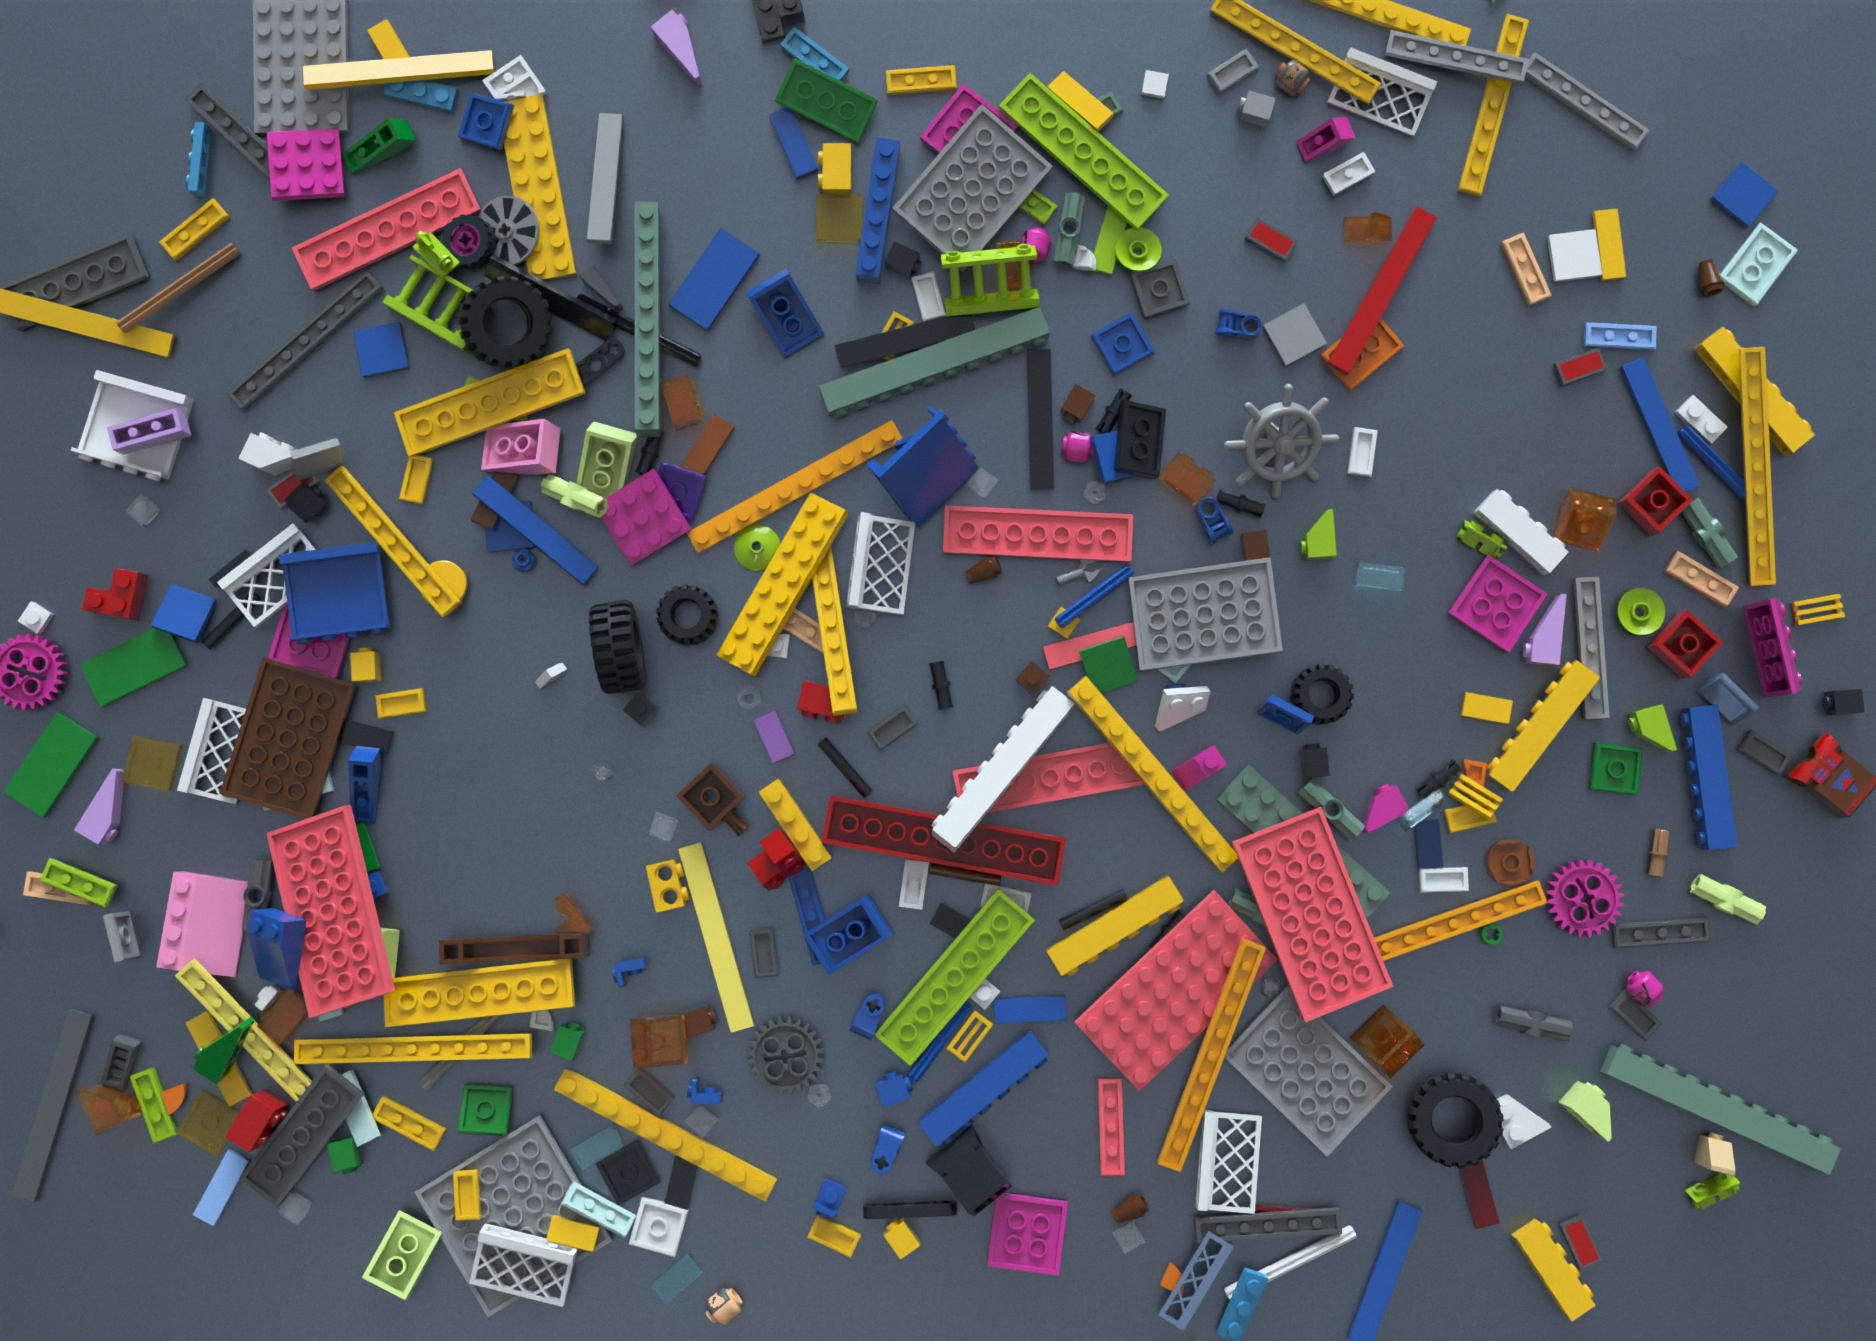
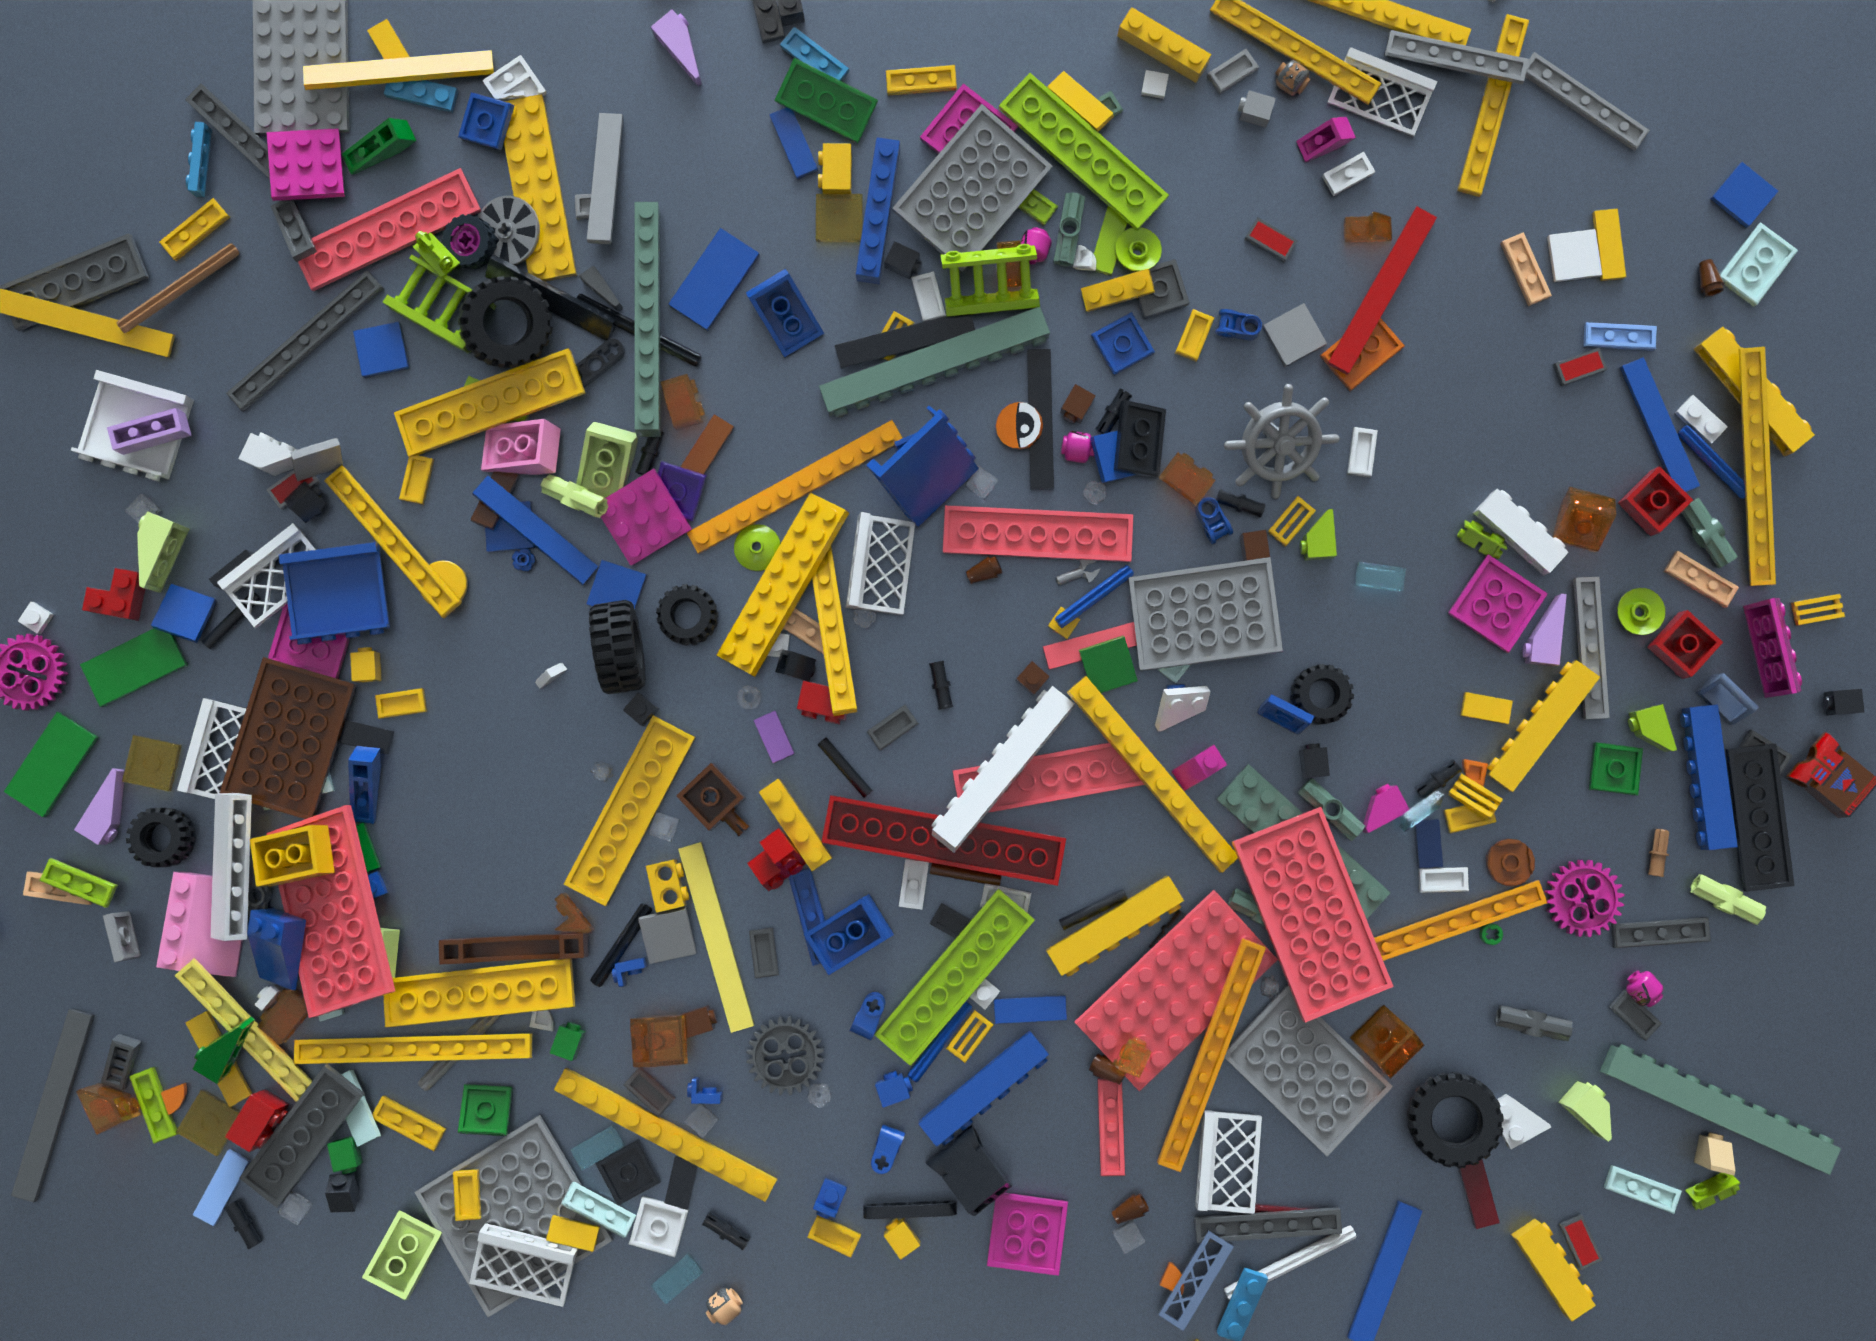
(142, 831): none -> black tyre
(157, 549): none -> yellowish green slope
(231, 866): none -> white brick
(242, 1224): none -> black pin
(292, 855): none -> yellow brick
(293, 229): none -> dark grey plate
(342, 1193): none -> black brick
(582, 206): none -> light grey tile
(616, 584): none -> blue tile
(620, 946): none -> black axle
(629, 810): none -> yellow plate
(667, 935): none -> light grey tile
(726, 1230): none -> black pin
(796, 665): none -> black brick
(1019, 425): none -> tile
(1105, 1069): none -> reddish brown cone
(1118, 290): none -> yellow plate
(1133, 1057): none -> clear yellow brick
(1163, 45): none -> yellow brick
(1194, 335): none -> yellow tile
(1278, 536): none -> yellow tile
(1642, 1189): none -> light aqua tile
(1760, 817): none -> black plate

